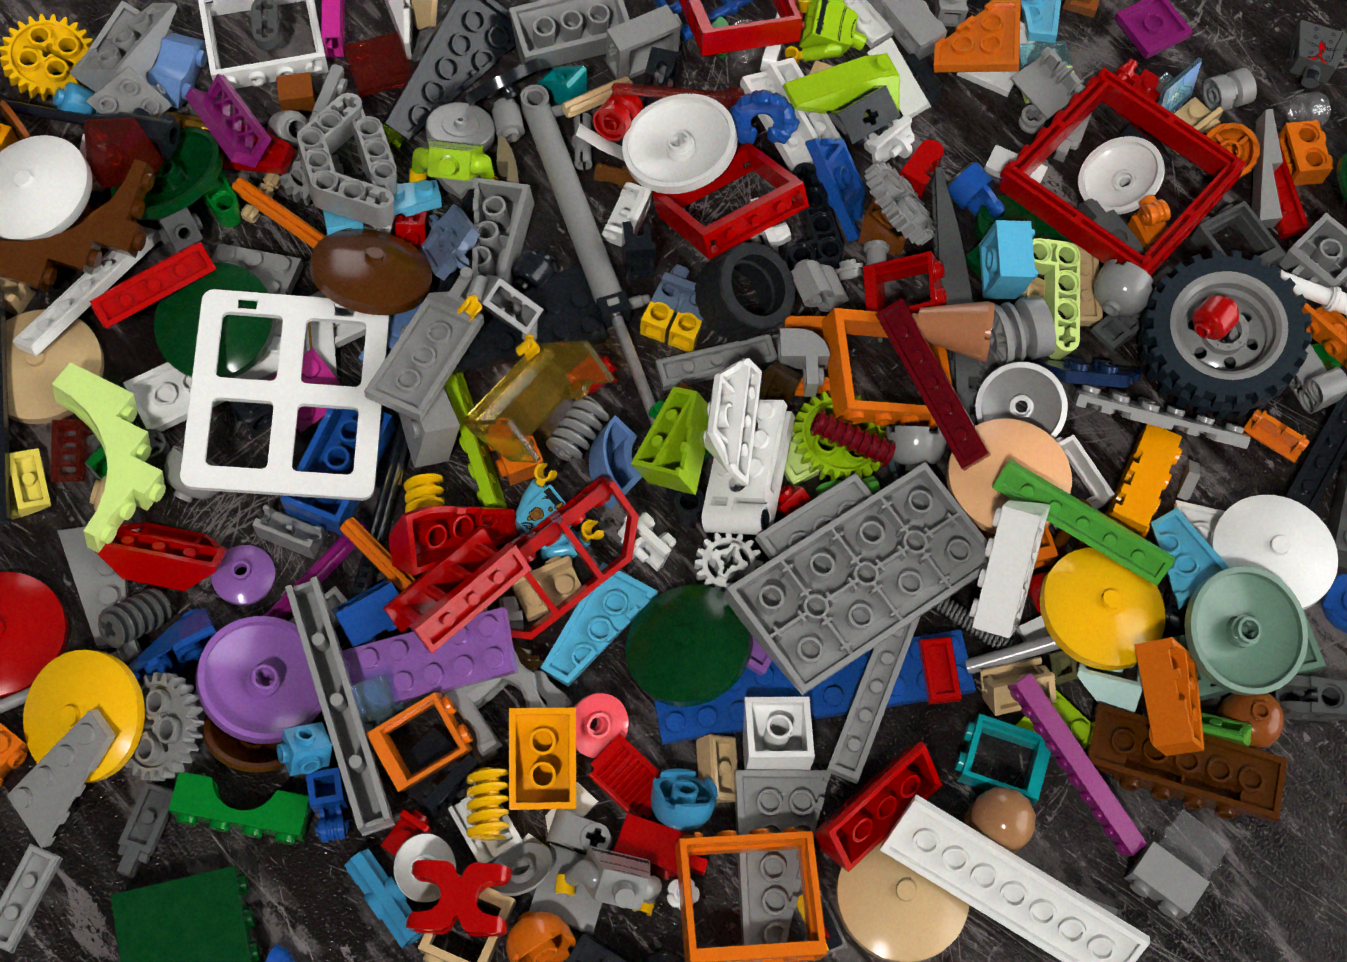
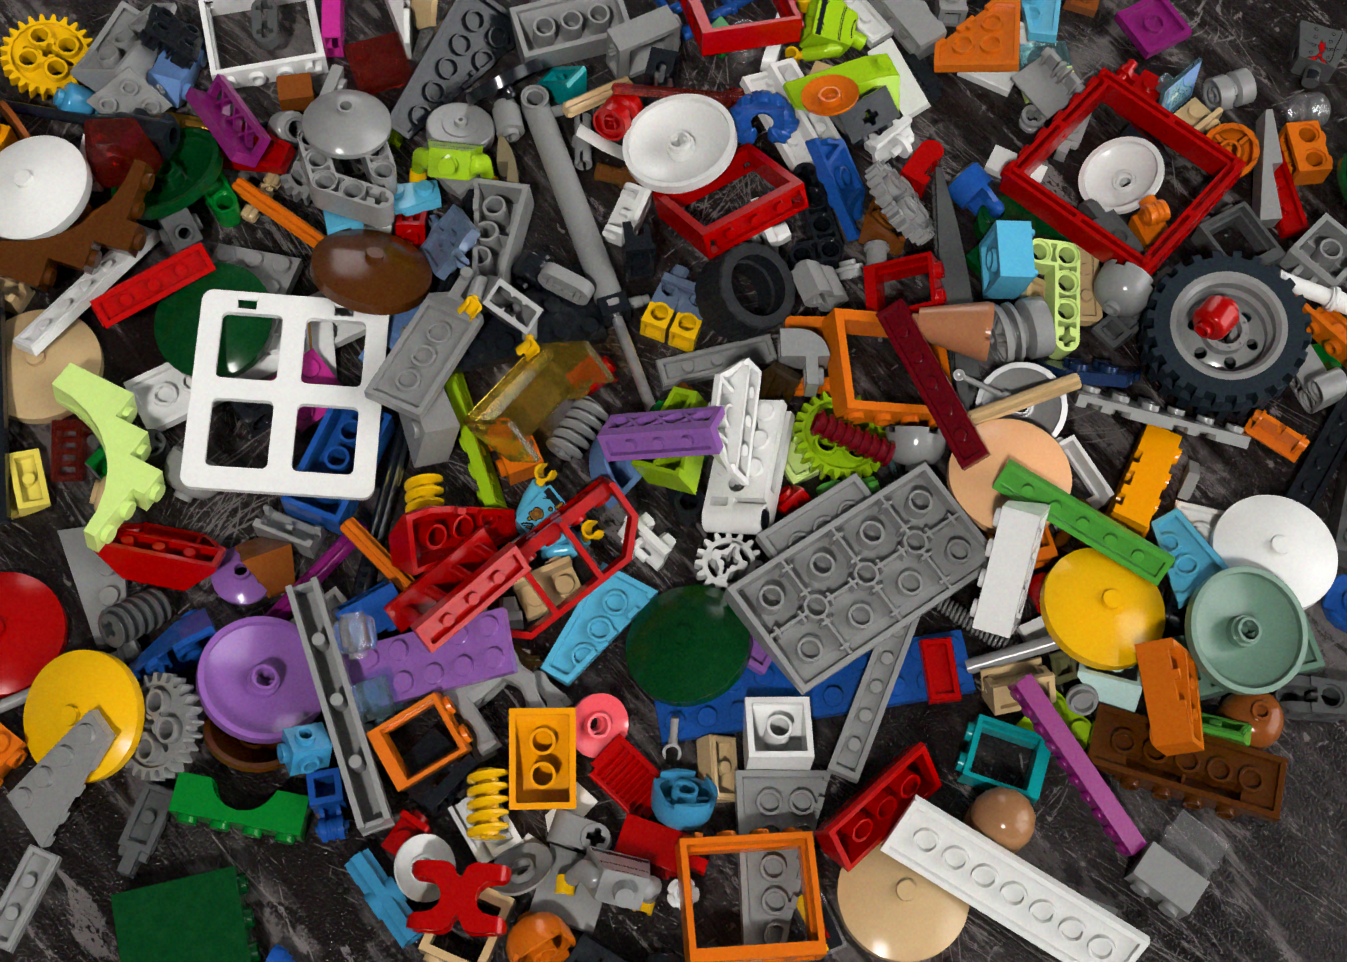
(171, 31): none -> black hinge
(269, 562): none -> dark orange slope
(346, 124): none -> light grey dish
(355, 634): none -> clear head
(566, 283): none -> light grey beam
(662, 436): none -> medium lavender fence
(673, 739): none -> light grey hand
(830, 95): none -> orange dish
(960, 375): none -> light grey hinge
(1025, 398): none -> tan axle
(1082, 699): none -> light grey plate

